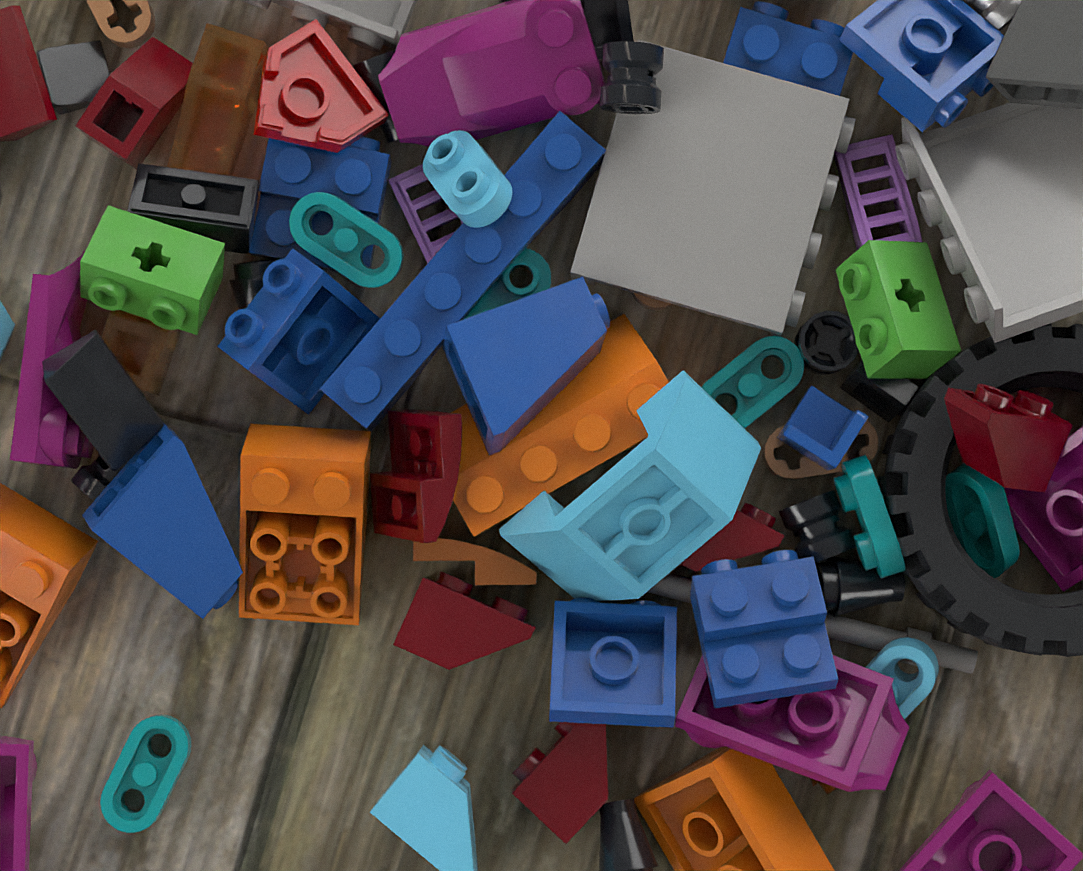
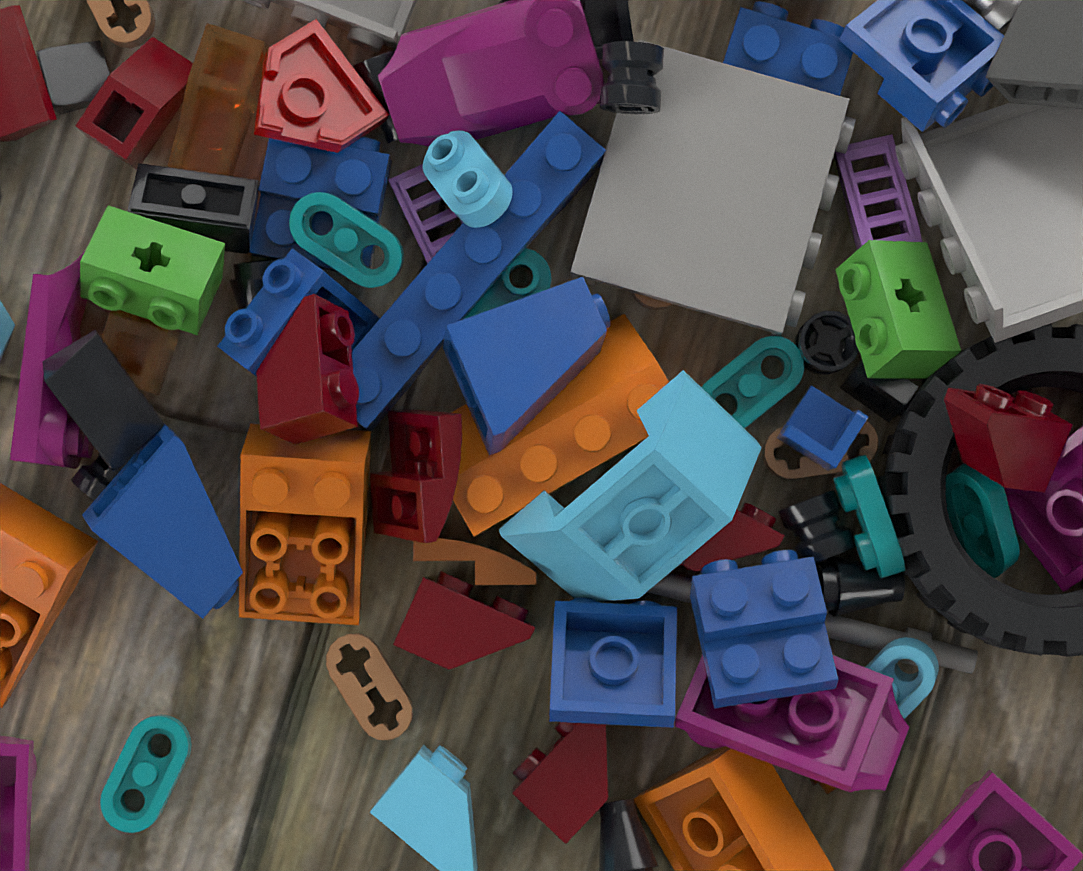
(308, 375): none -> dark red slope
(357, 694): none -> medium nougat beam

